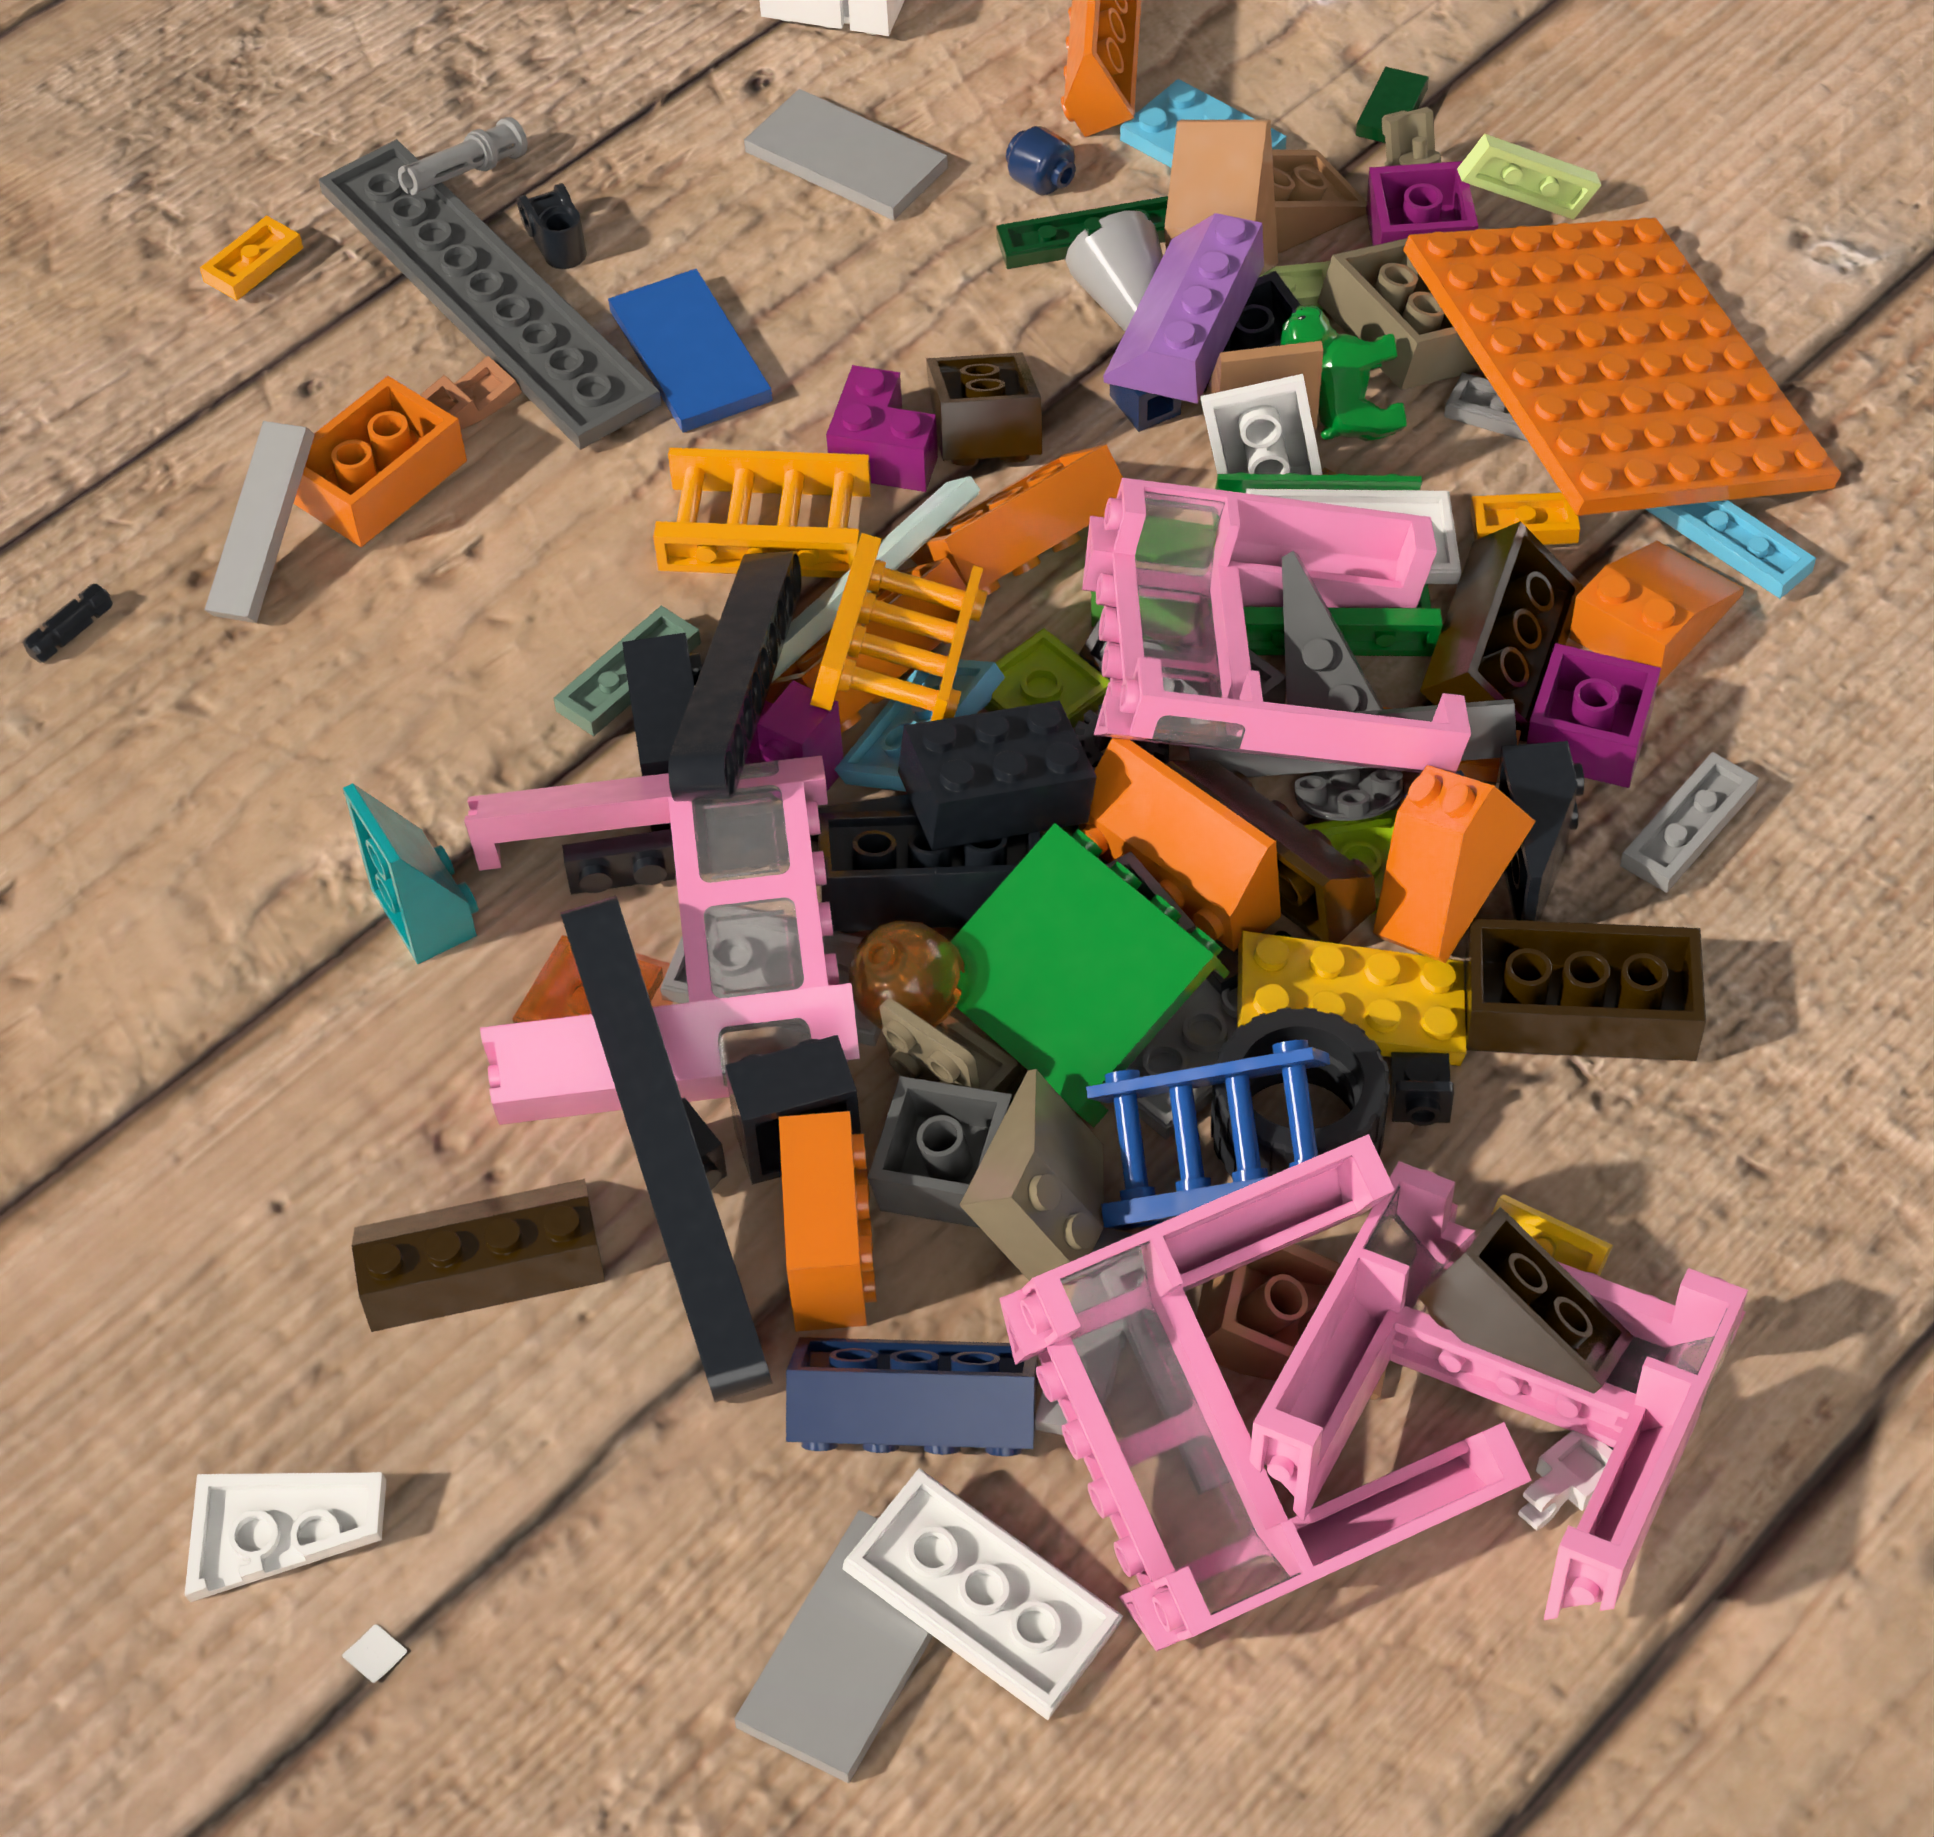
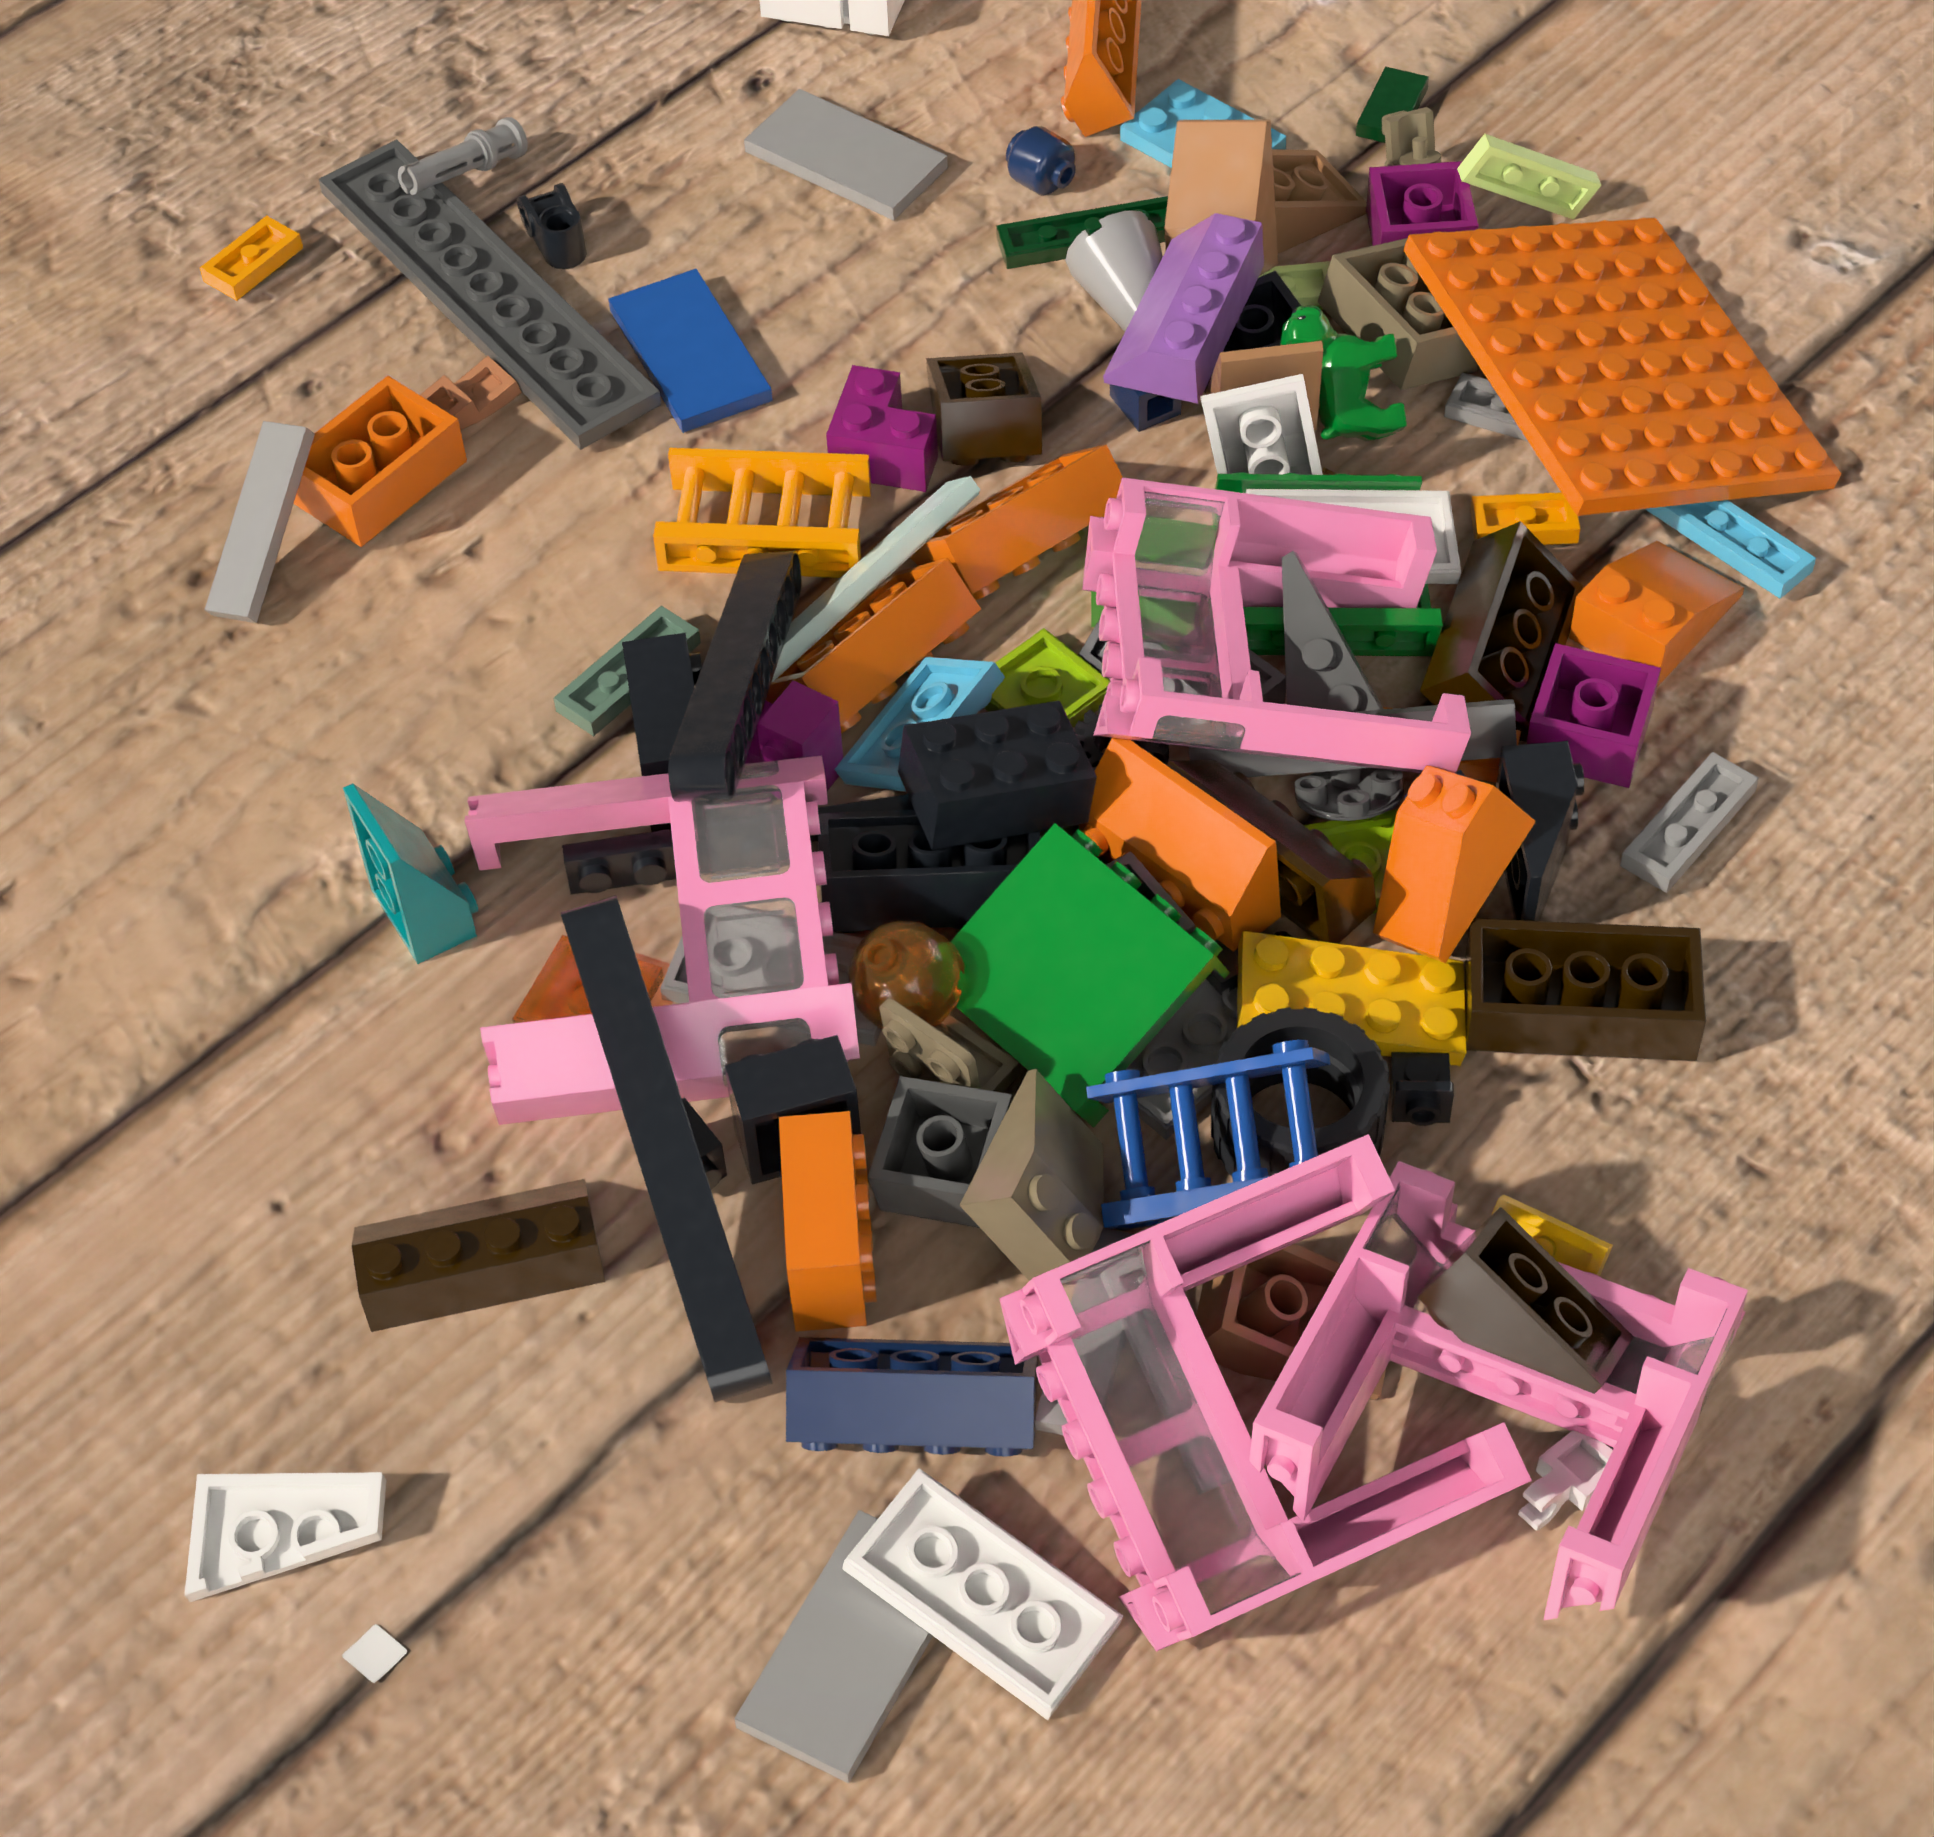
(67, 623): black axle -> none
(860, 606): light orange fence -> none

